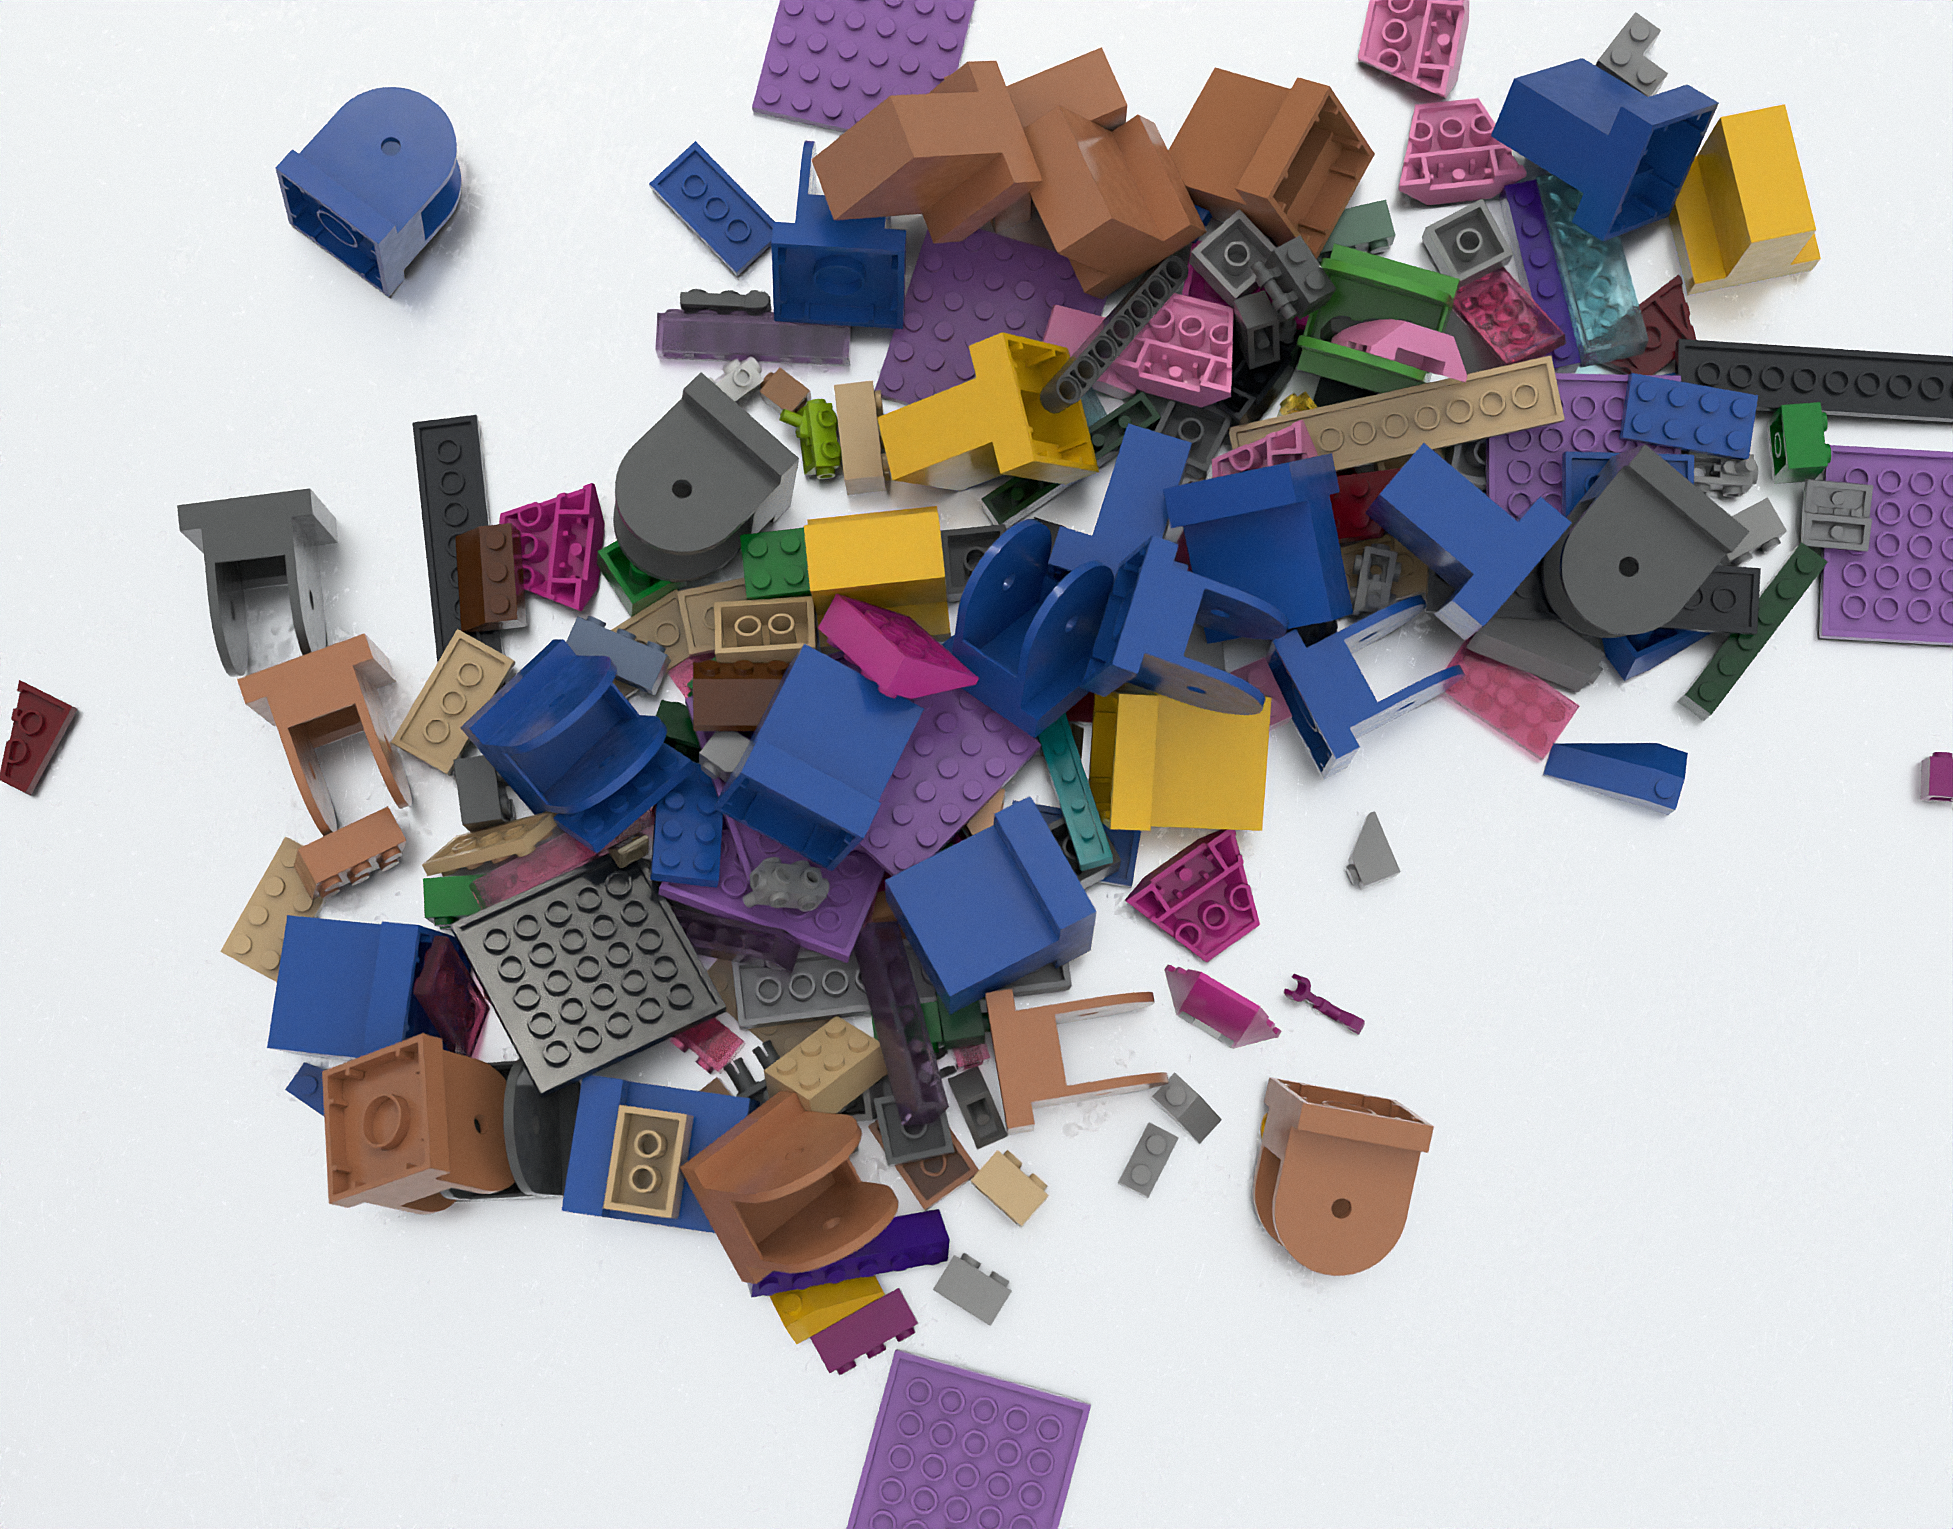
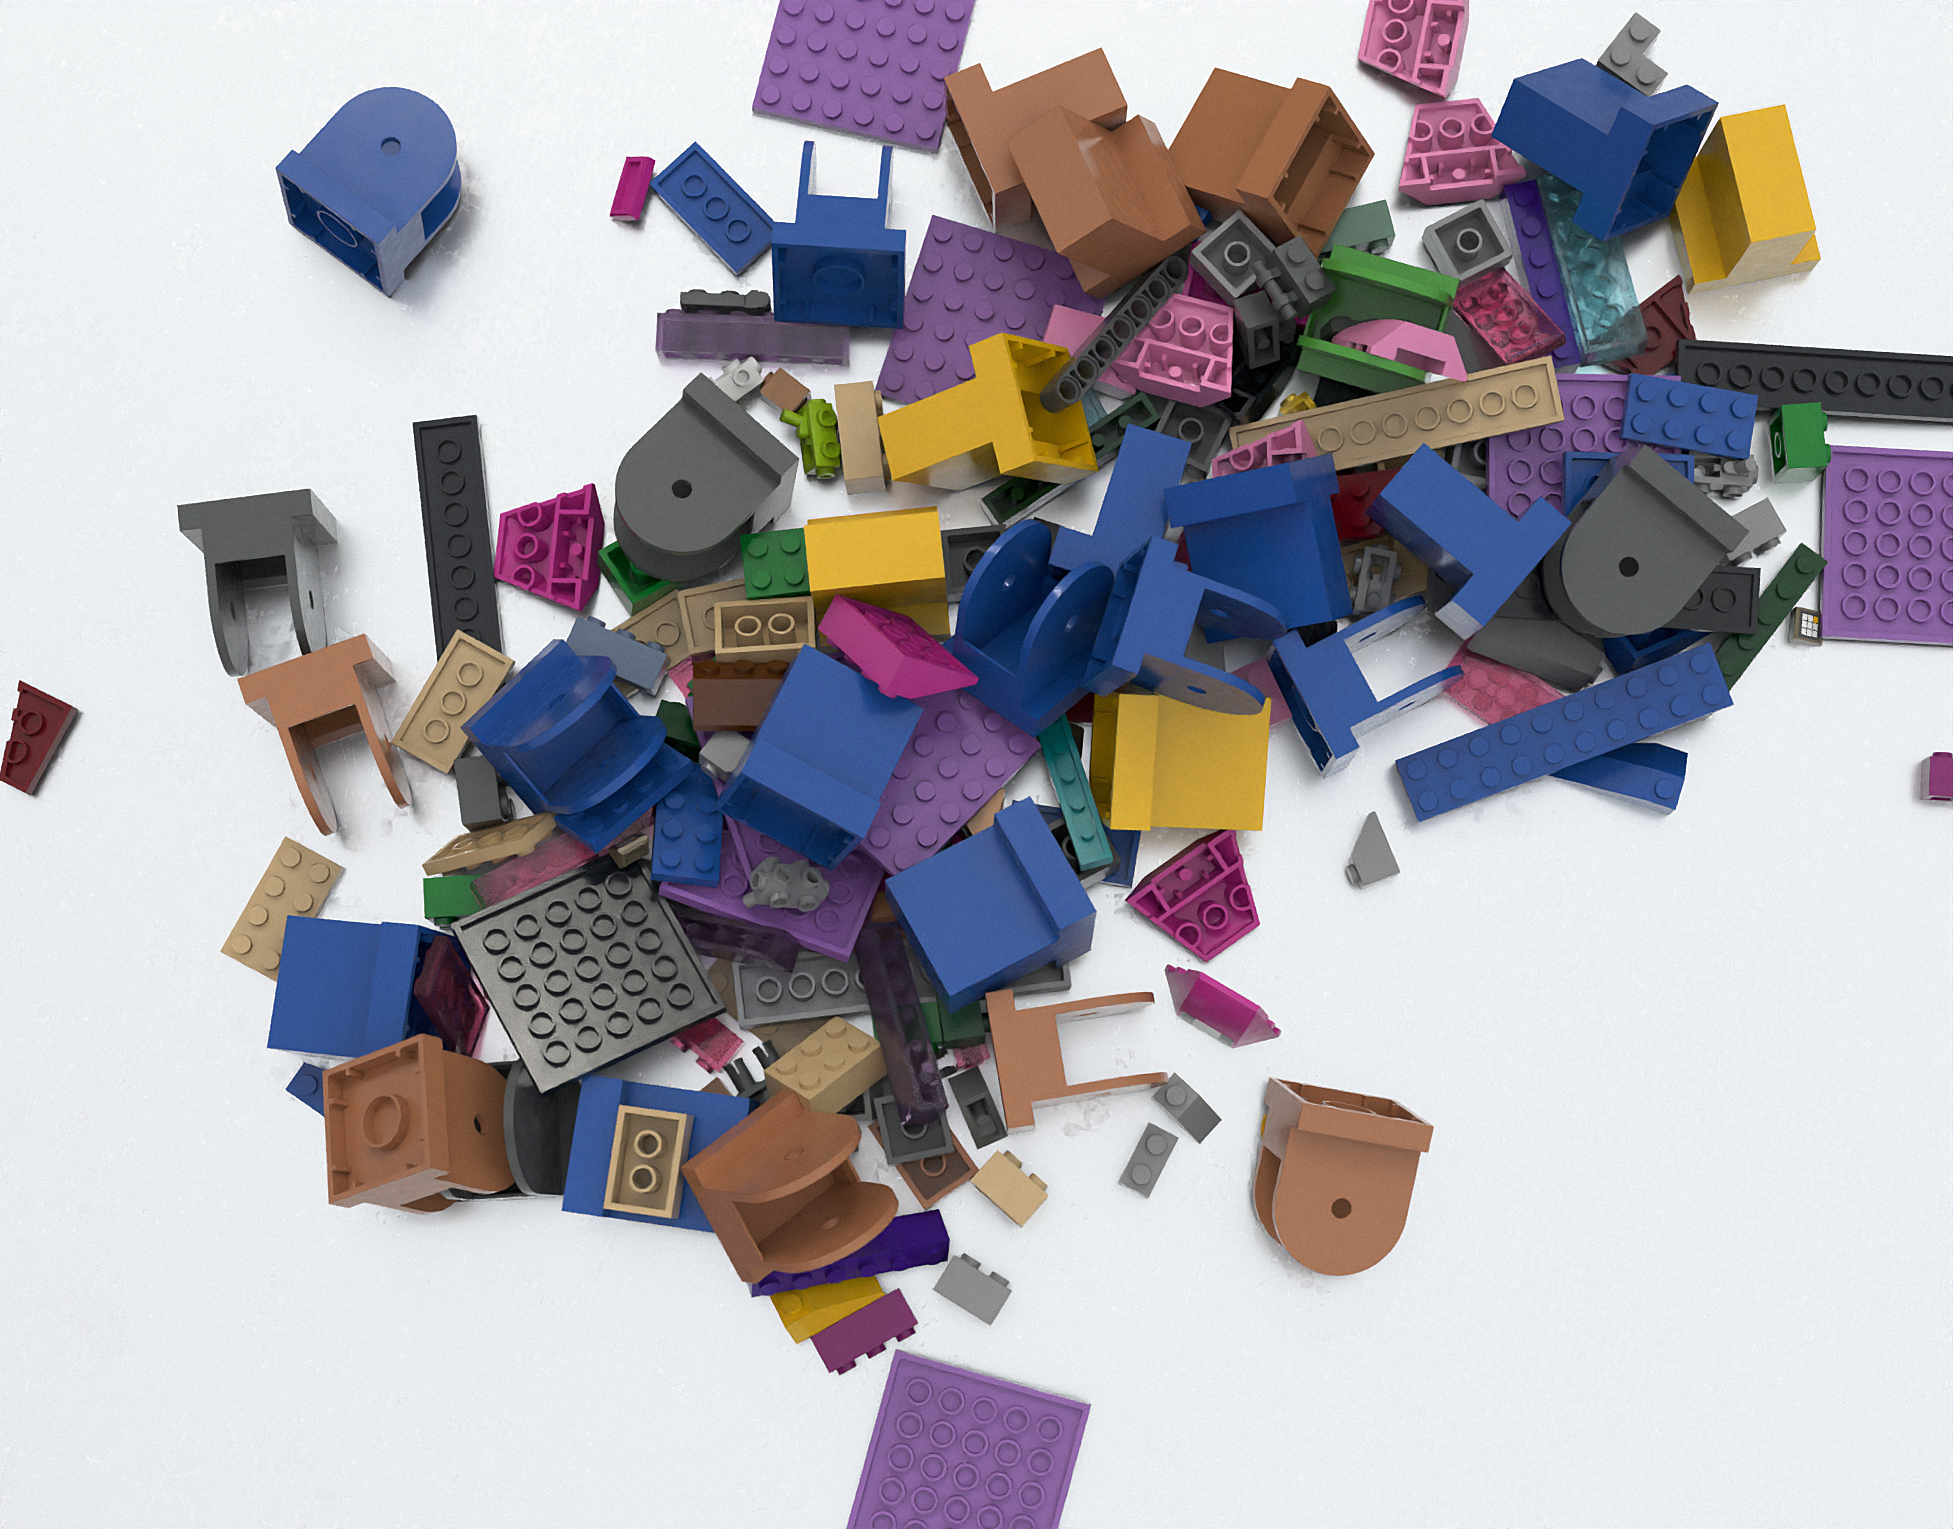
(350, 854): nougat brick -> none
(490, 578): reddish brown slope -> none
(632, 188): none -> dark pink tile
(933, 154): nougat piece -> none
(1323, 1006): magenta piece -> none
(1564, 732): none -> blue brick
(1805, 627): none -> slope
(1836, 515): flat silver slope -> none

